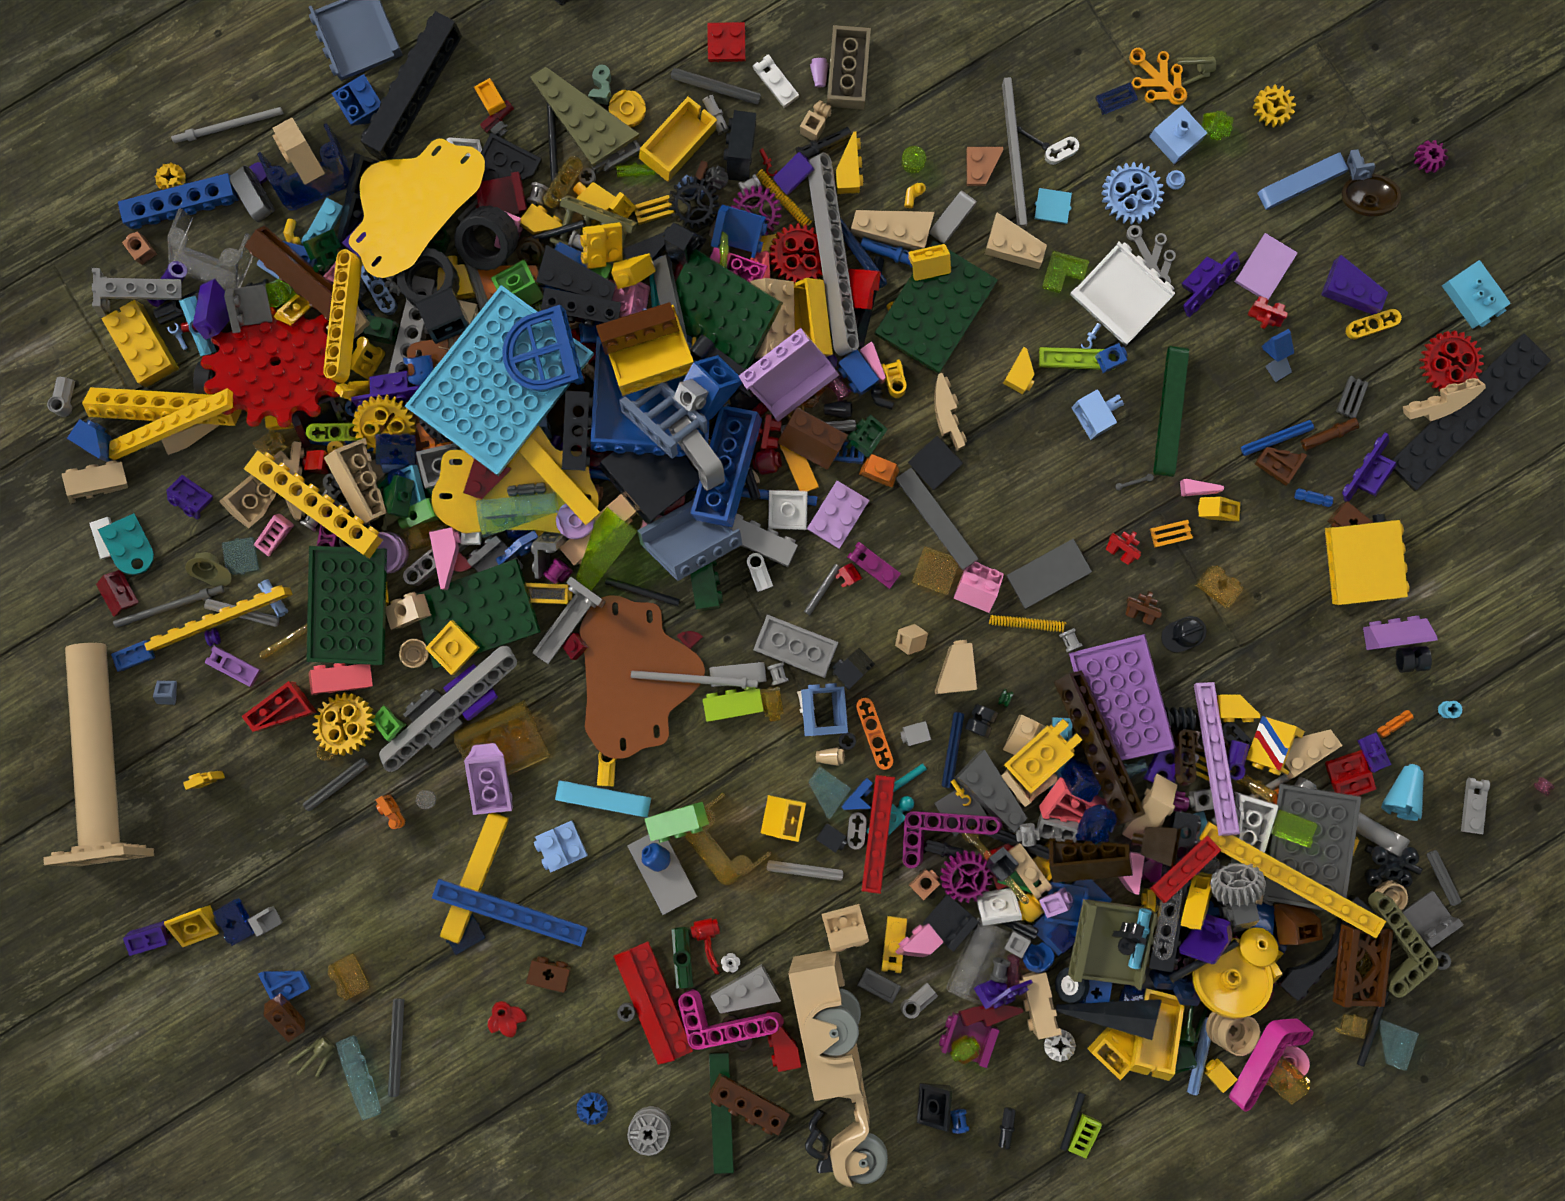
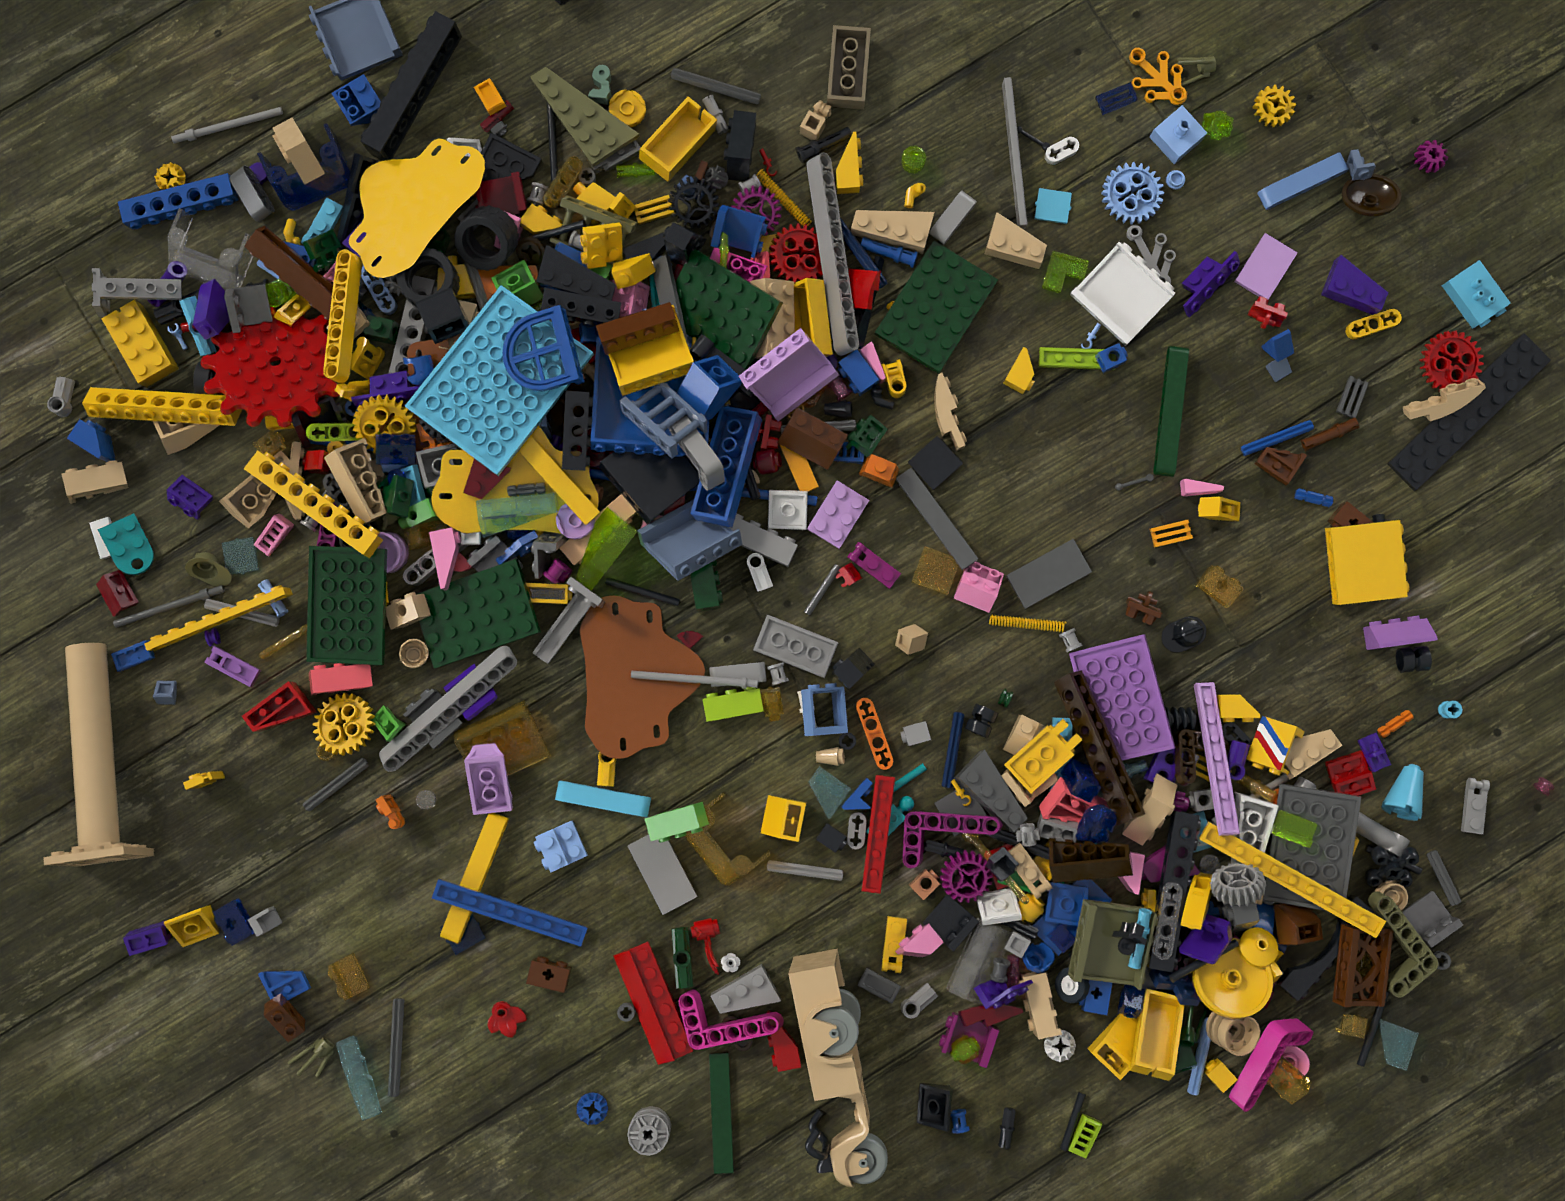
(145, 252): nougat brick -> none
(171, 424): yellow plate -> none
(452, 647): yellow plate -> none
(574, 646): dark red plate -> none
(656, 857): blue head -> none
(691, 395): light grey brick -> none
(726, 42): red plate -> none
(748, 1104): reddish brown brick -> none
(776, 81): white plate -> none
(793, 173): dark purple slope -> none
(819, 71): lavender cone -> none
(845, 928): tan bracket -> none
(930, 262): yellow panel -> none
(958, 669): tan slope -> none
(981, 164): nougat wing -> none
(1056, 902): lavender bracket -> none
(1096, 413): light blue brick -> none
(1127, 1016): black wedge -> none
(1130, 551): red hips -> none
(1159, 844): dark brown torso -> none
(1185, 869): red plate -> none
(1373, 471): dark purple bracket -> none

